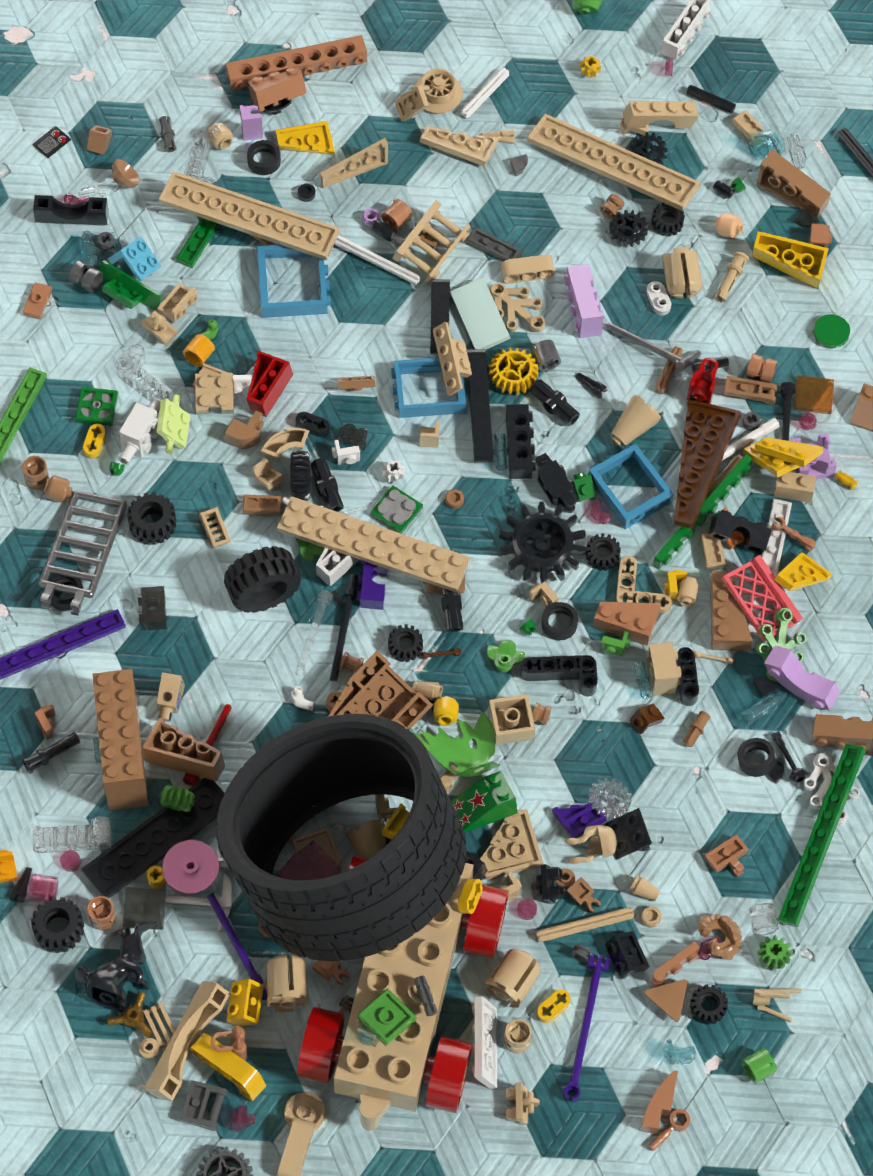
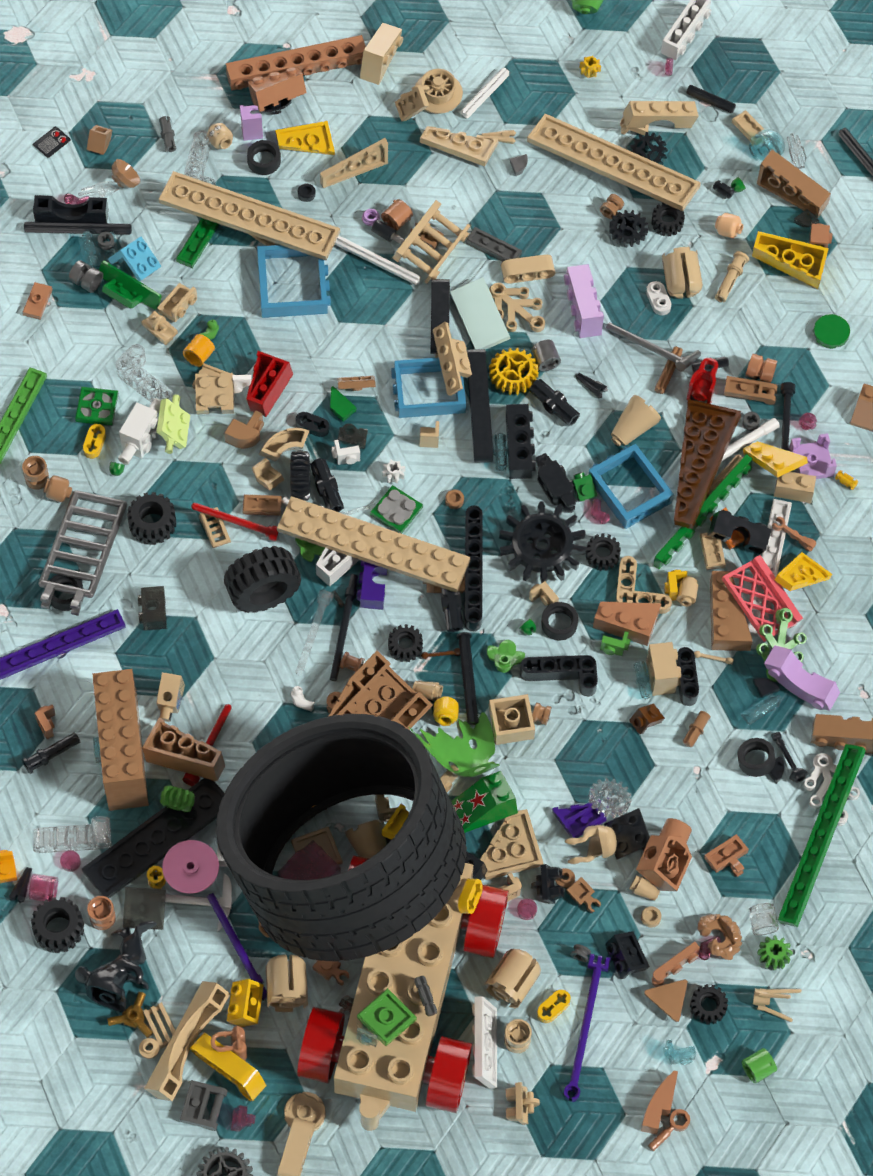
(65, 227): none -> black axle
(270, 531): none -> red piece
(341, 405): none -> green tile
(380, 52): none -> tan wedge
(468, 677): none -> black axle
(476, 559): none -> black beam
(584, 924): tan axle -> none
(667, 856): none -> nougat brick
(789, 451): yellow wing -> none
(814, 394): clear orange tile -> none

